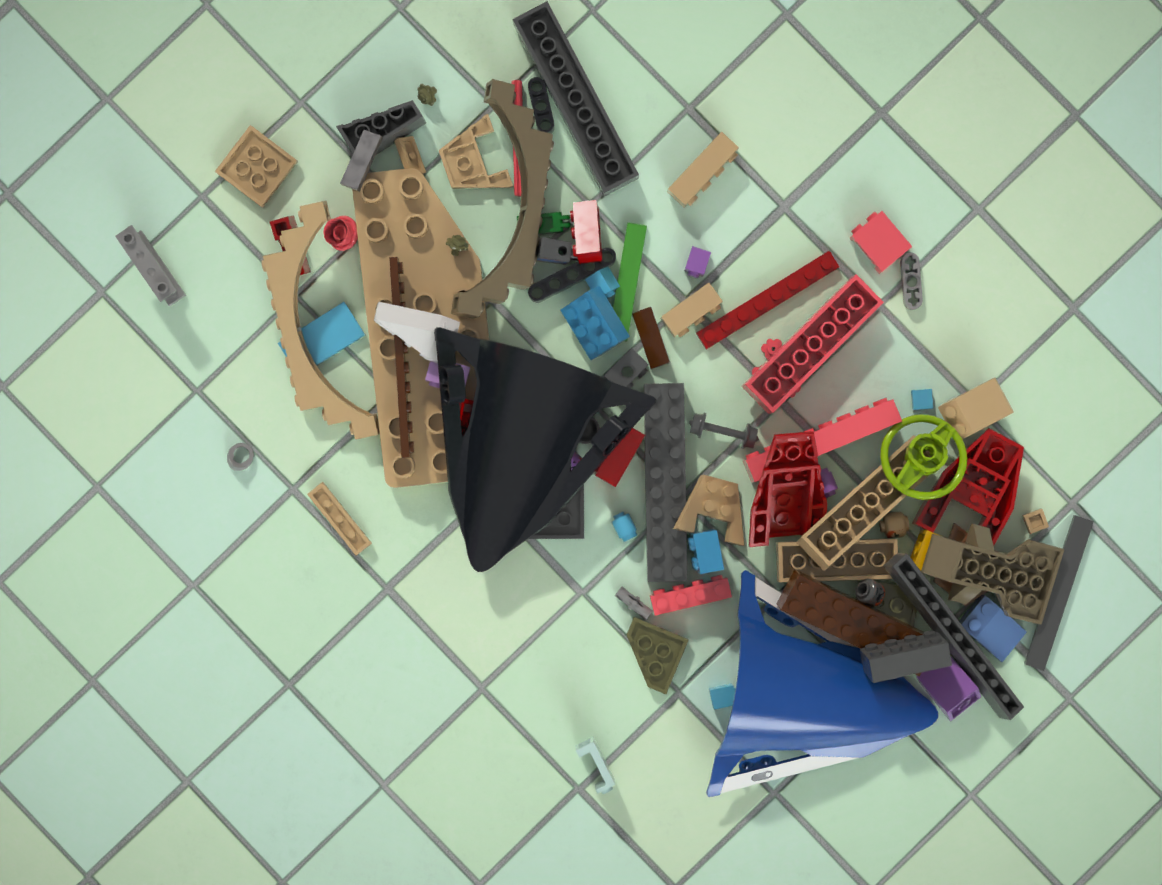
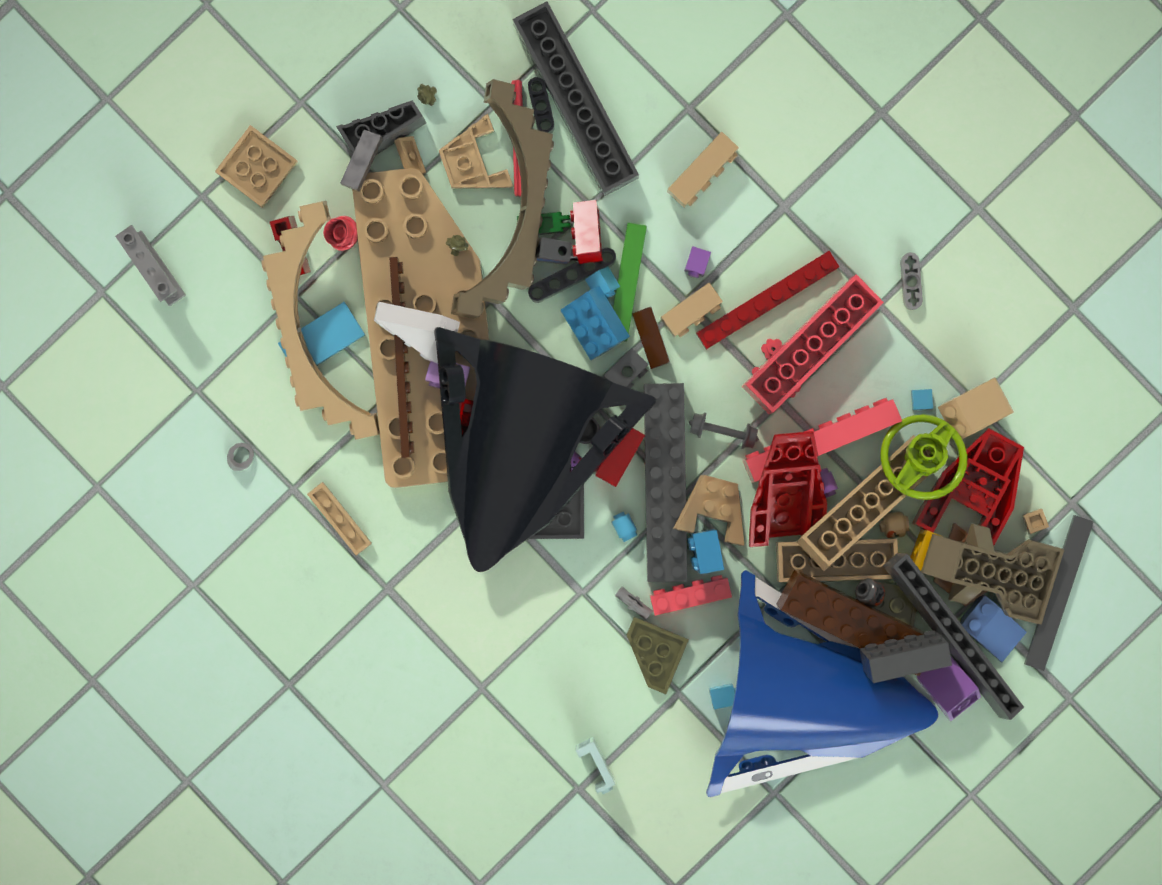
(880, 240): coral panel -> none

